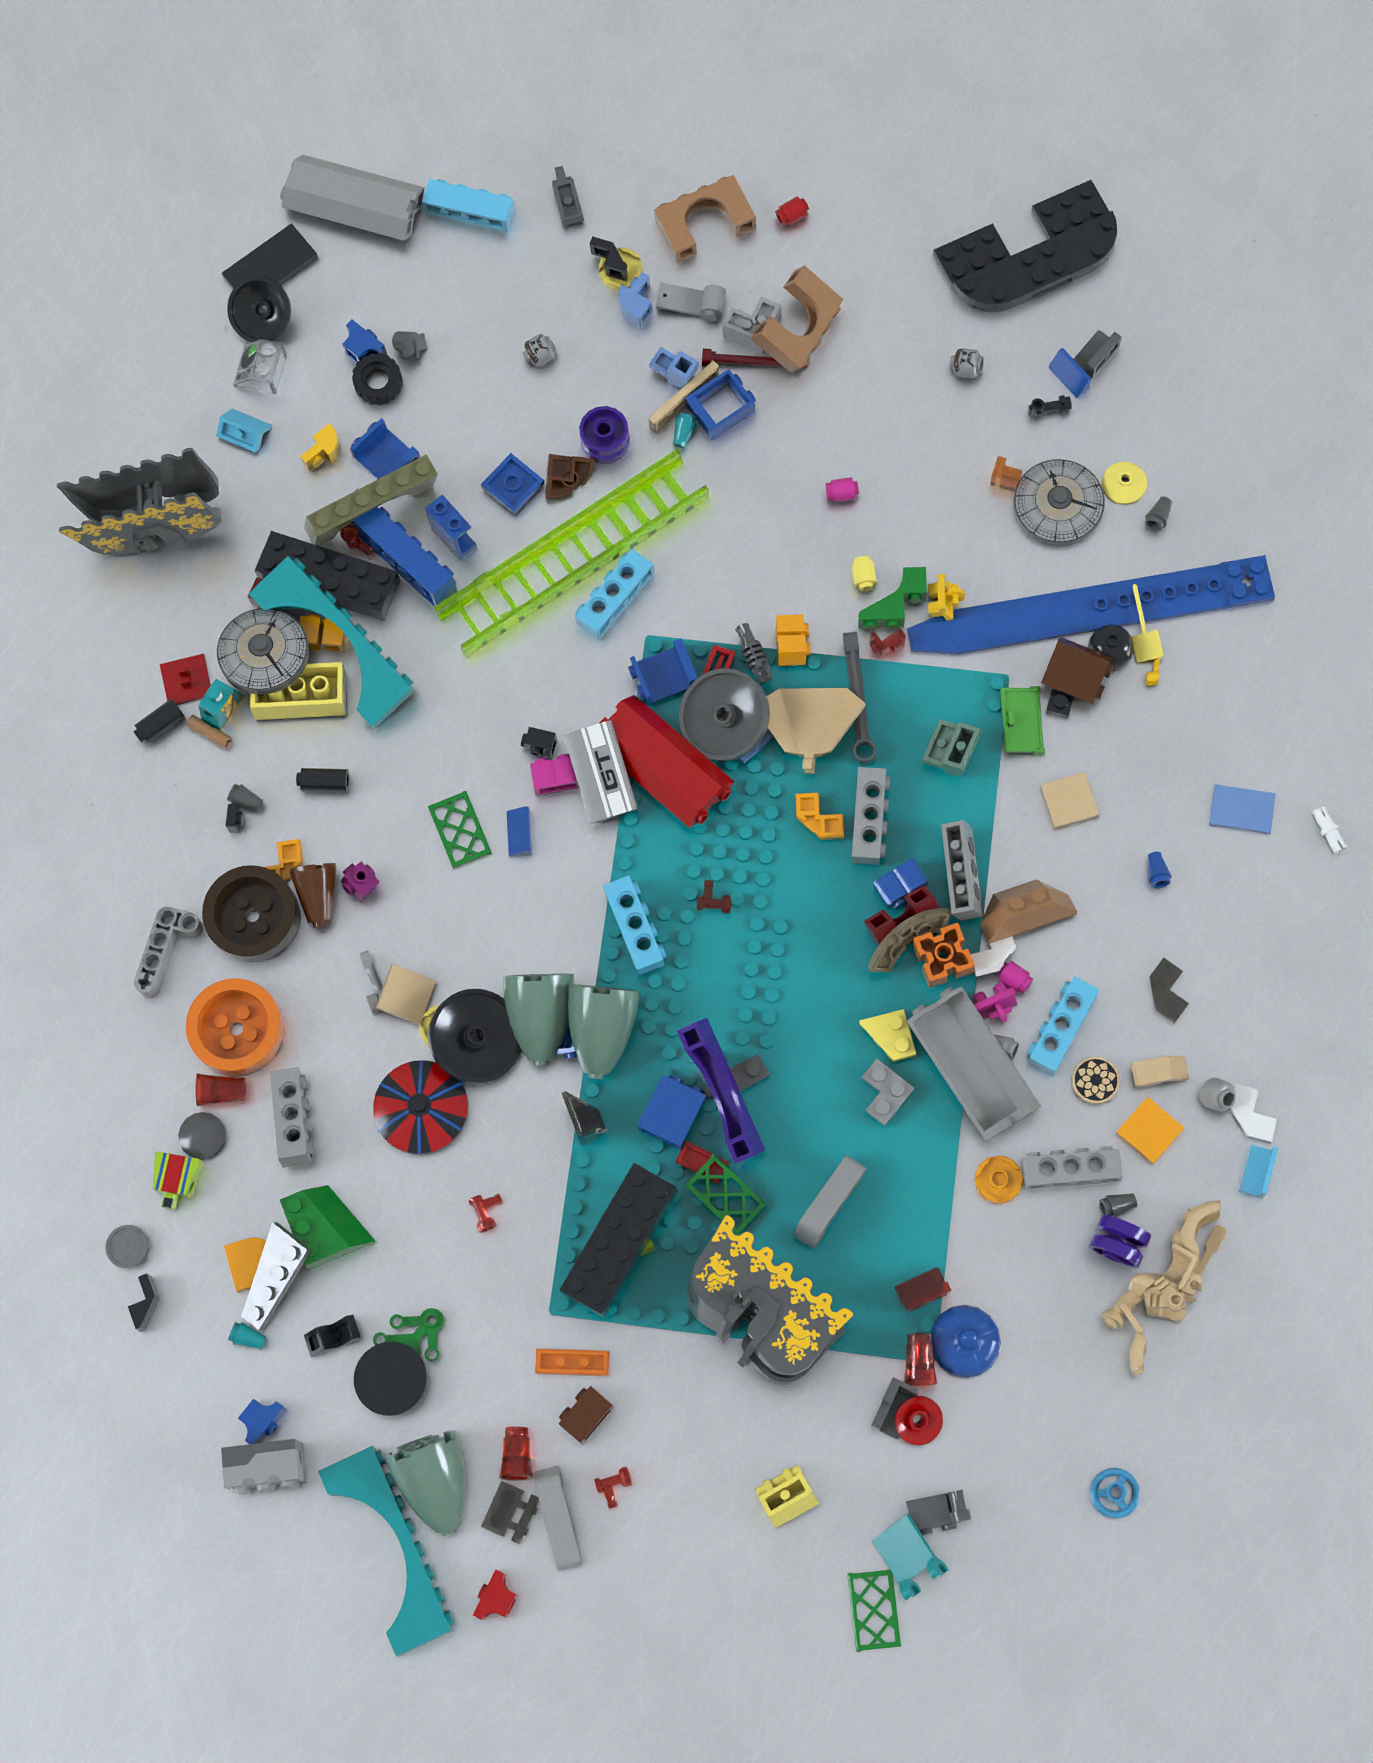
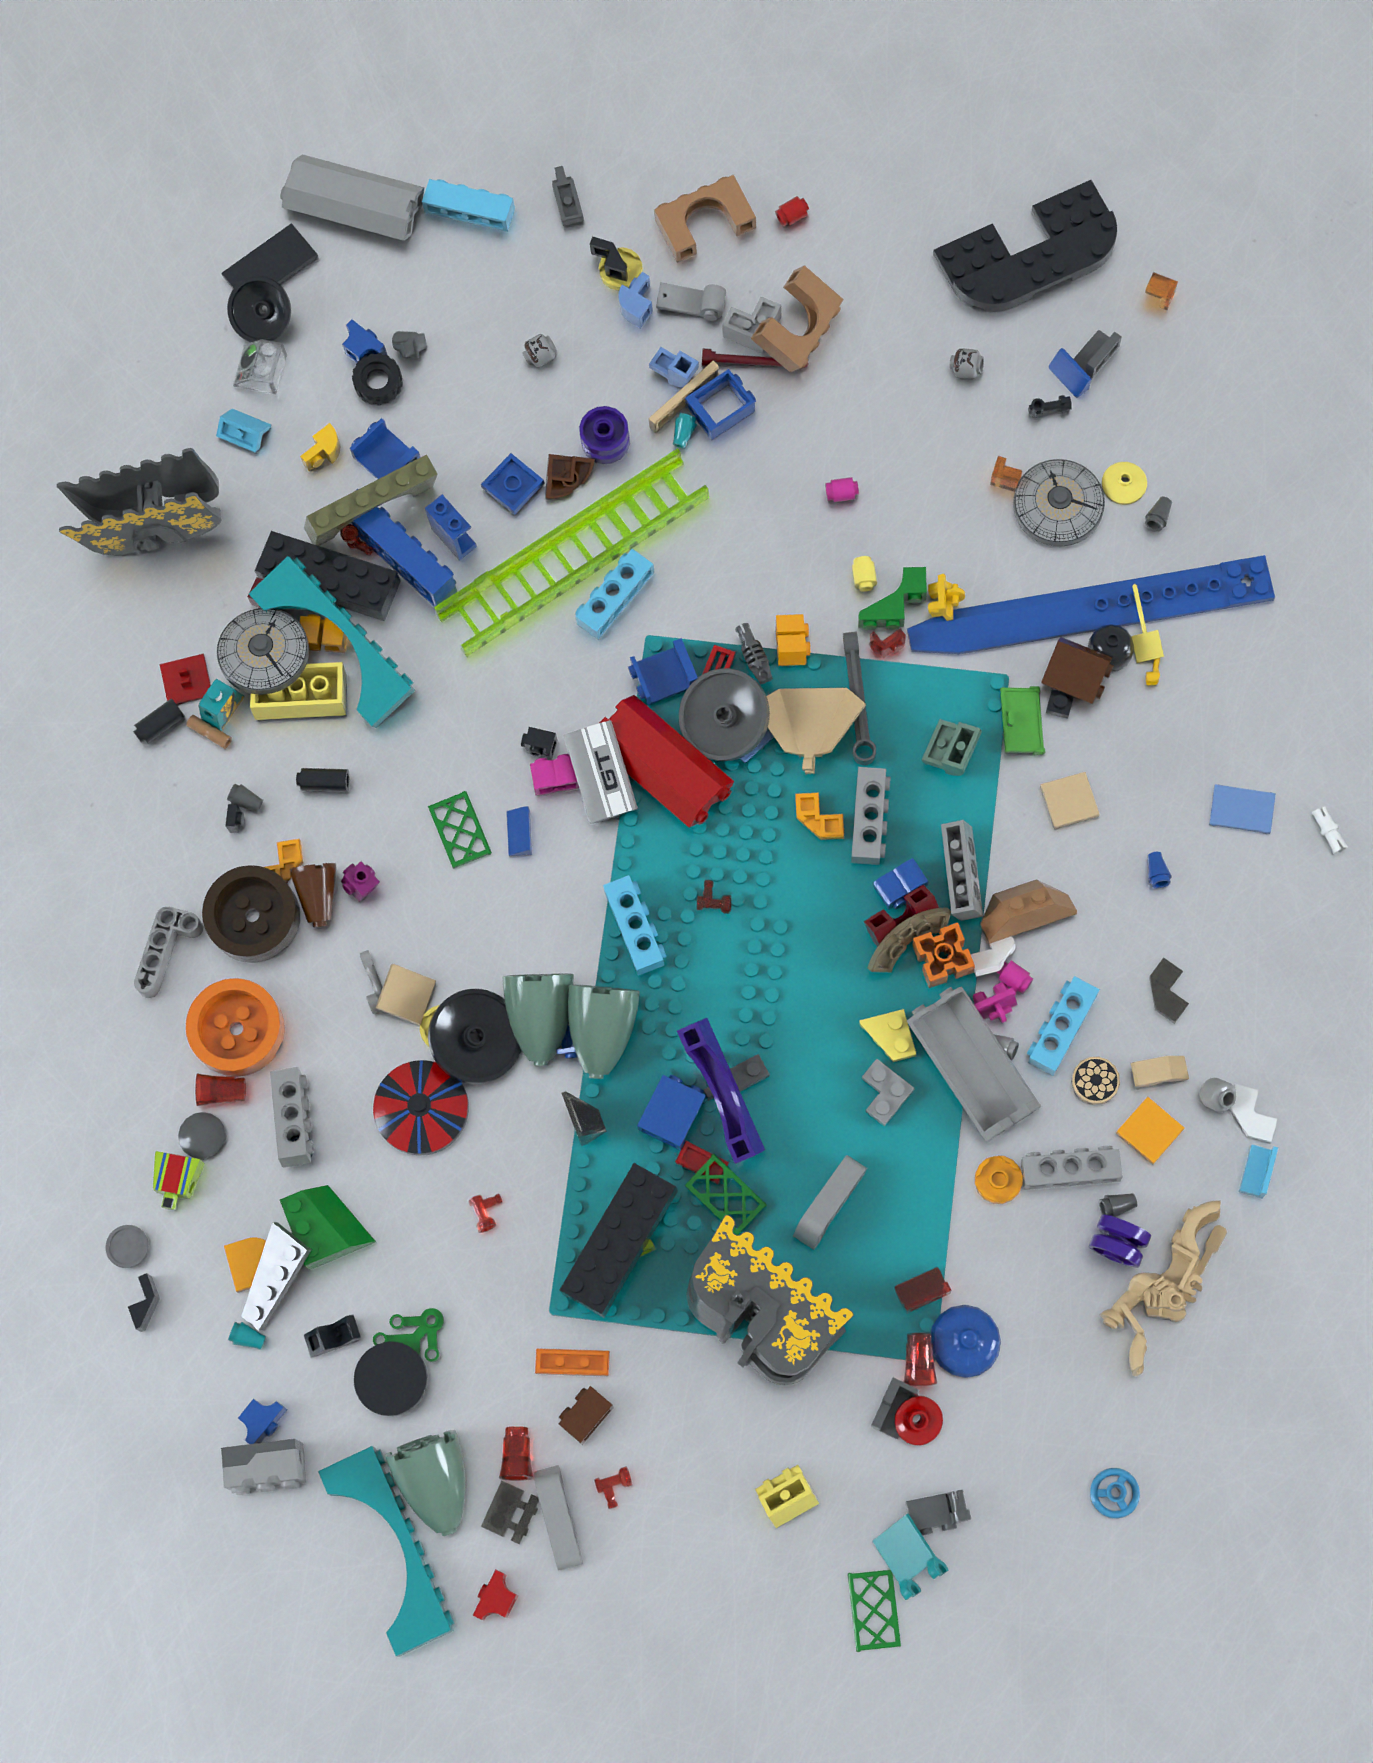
(1162, 288): none -> clear orange panel

